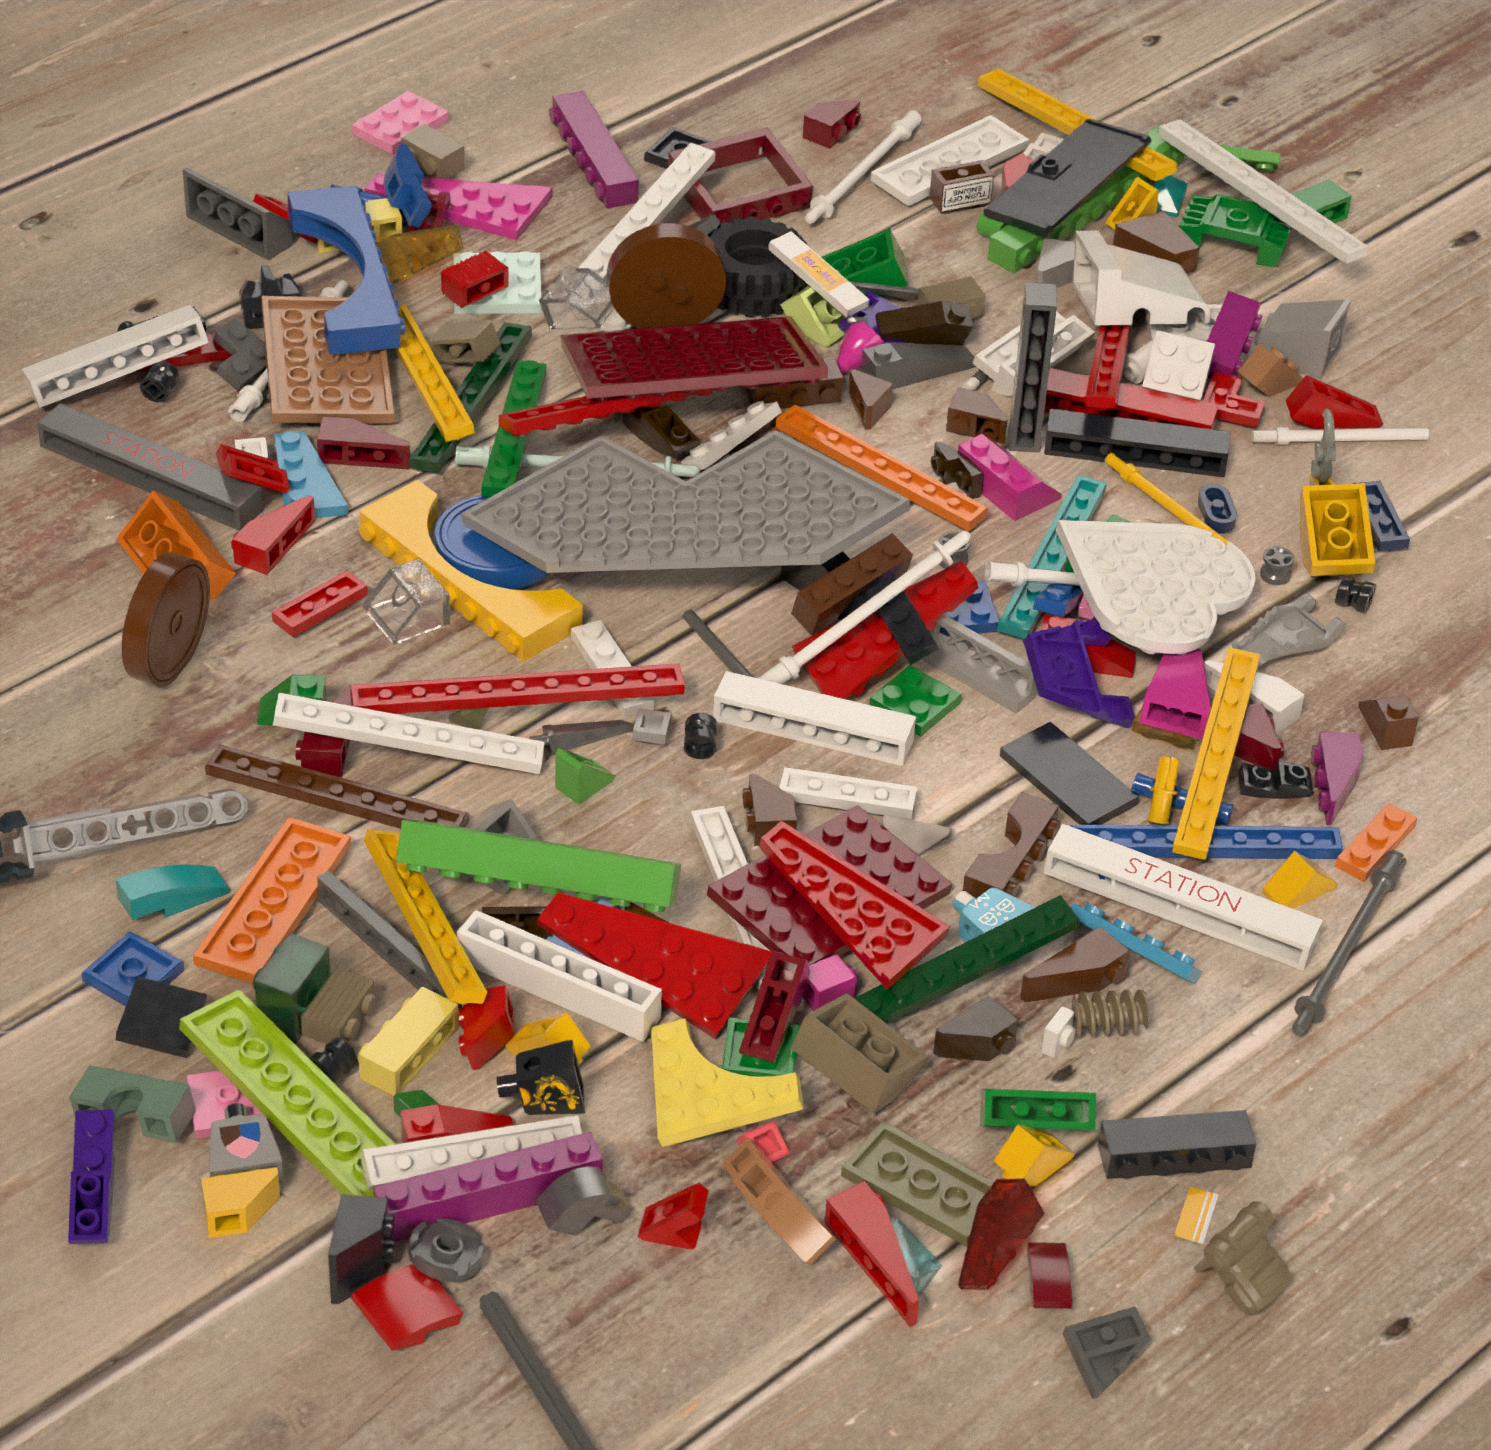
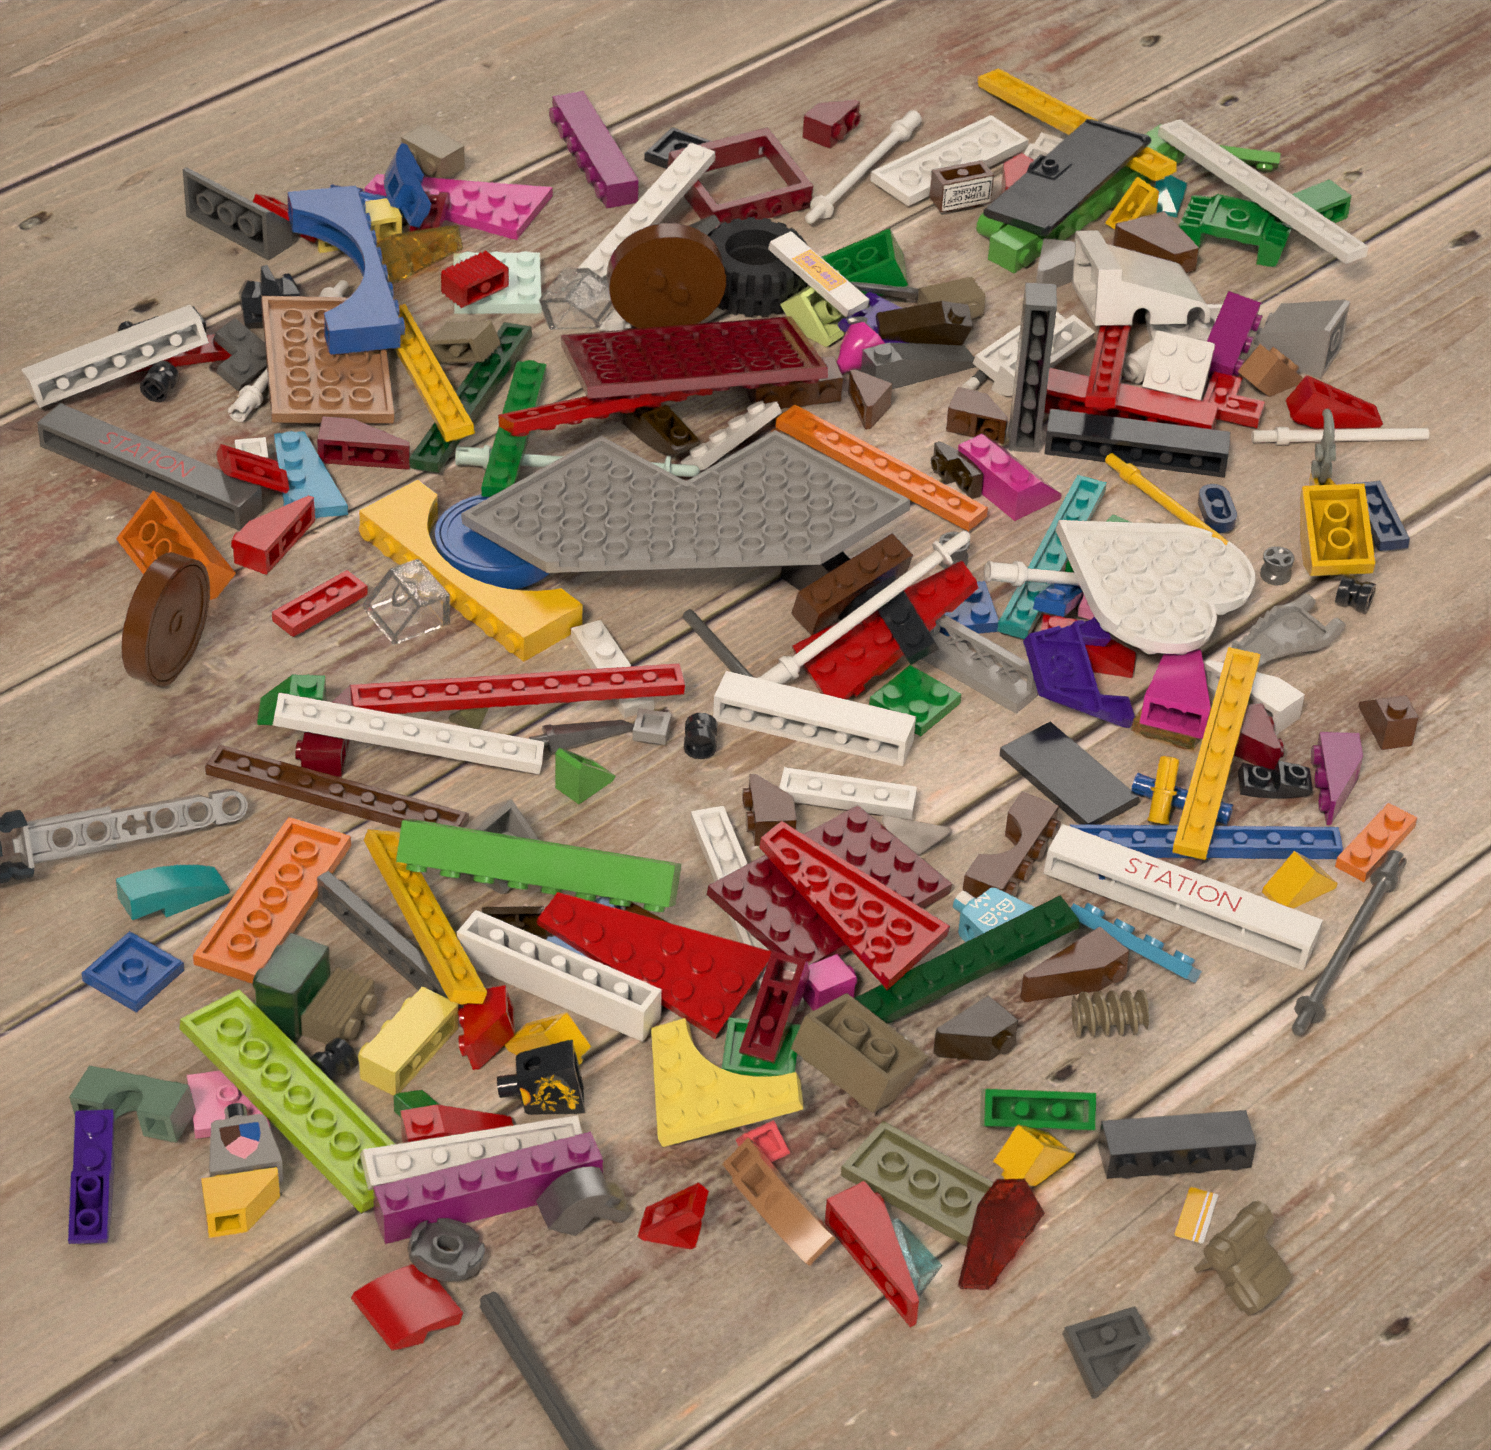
(155, 1015): black tile -> none
(359, 1244): black slope -> none
(396, 119): bright pink plate -> none
(1049, 1275): dark red slope -> none
(1058, 1032): white plate -> none

